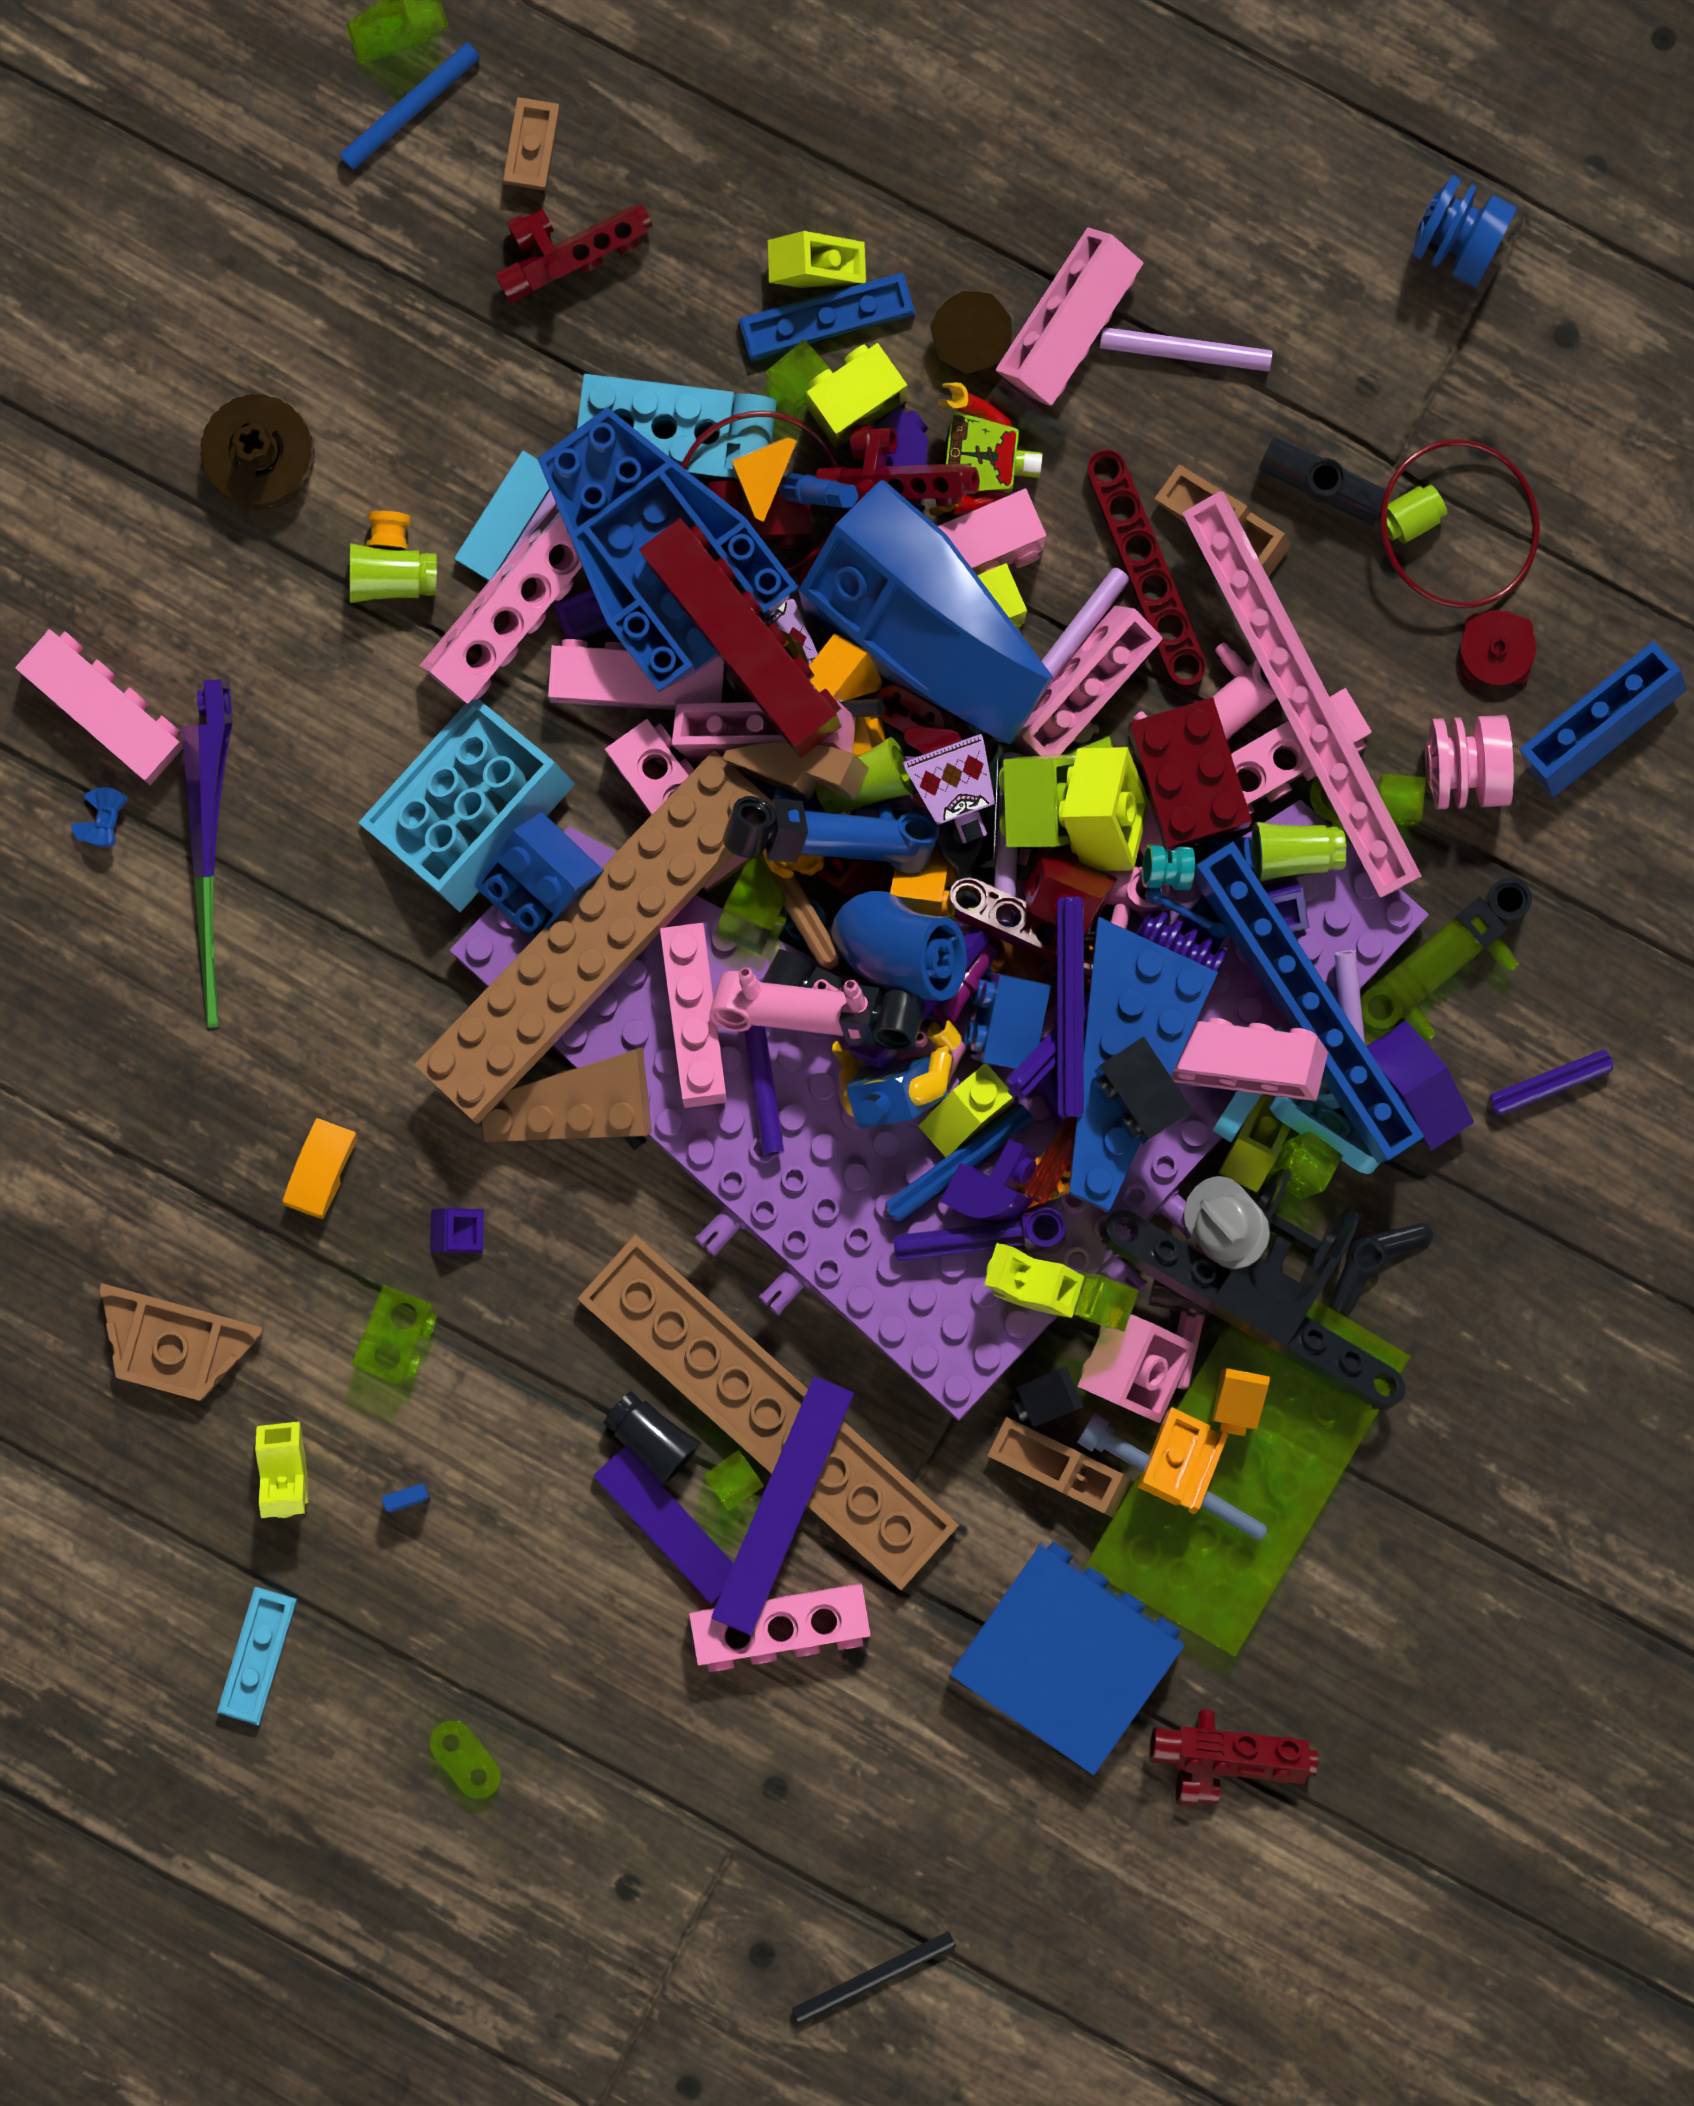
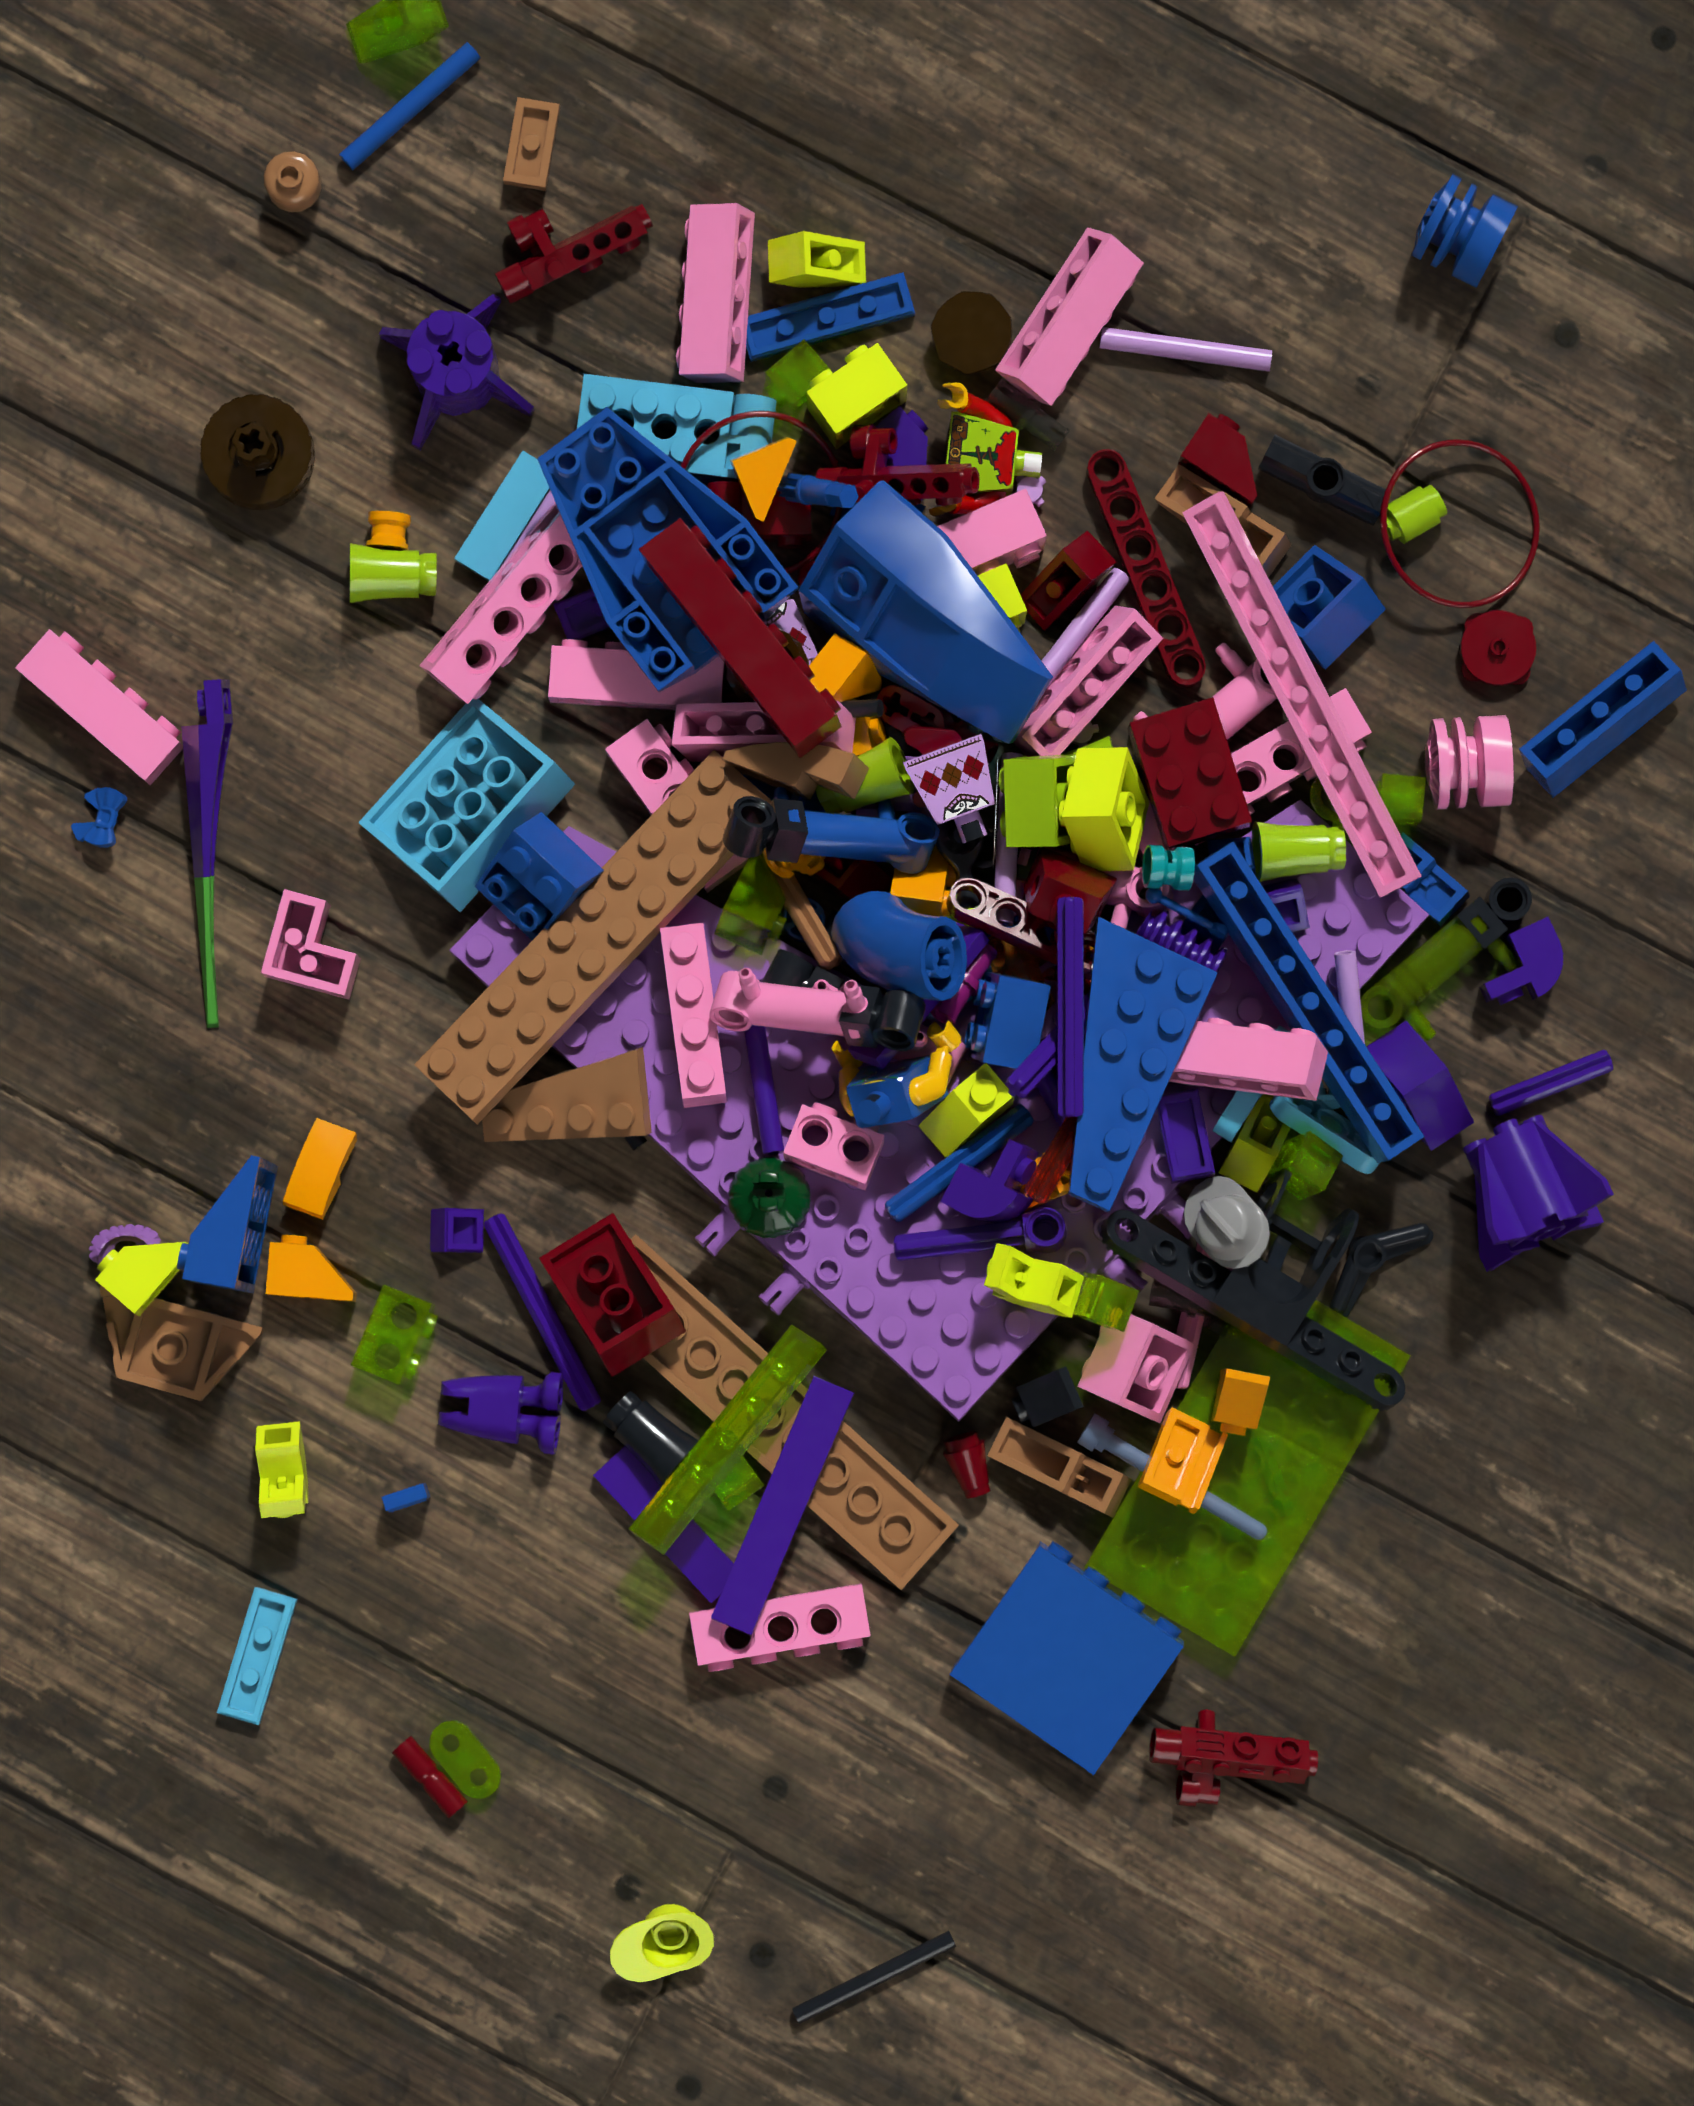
(109, 1238): none -> medium lavender piece
(139, 1273): none -> neon yellow slope
(231, 1236): none -> blue slope
(292, 181): none -> medium nougat head
(296, 950): none -> bright pink brick
(304, 1272): none -> light orange slope
(425, 1772): none -> dark red piece
(440, 379): none -> dark purple brick
(496, 1408): none -> dark purple piece
(542, 1312): none -> dark purple axle
(612, 1294): none -> dark red slope
(662, 1944): none -> neon yellow piece
(716, 293): none -> bright pink brick
(727, 1439): none -> clear neon green tile
(774, 1214): none -> dark green hair
(829, 1156): none -> bright pink brick
(968, 1463): none -> dark red cone
(1033, 486): none -> lavender piece
(1066, 579): none -> dark red slope
(1141, 1091): black brick -> none
(1185, 1136): none -> dark purple tile
(1221, 458): none -> dark red slope
(1327, 605): none -> blue slope
(1436, 889): none -> blue slope
(1530, 1189): none -> dark purple brick
(1539, 962): none -> dark purple brick

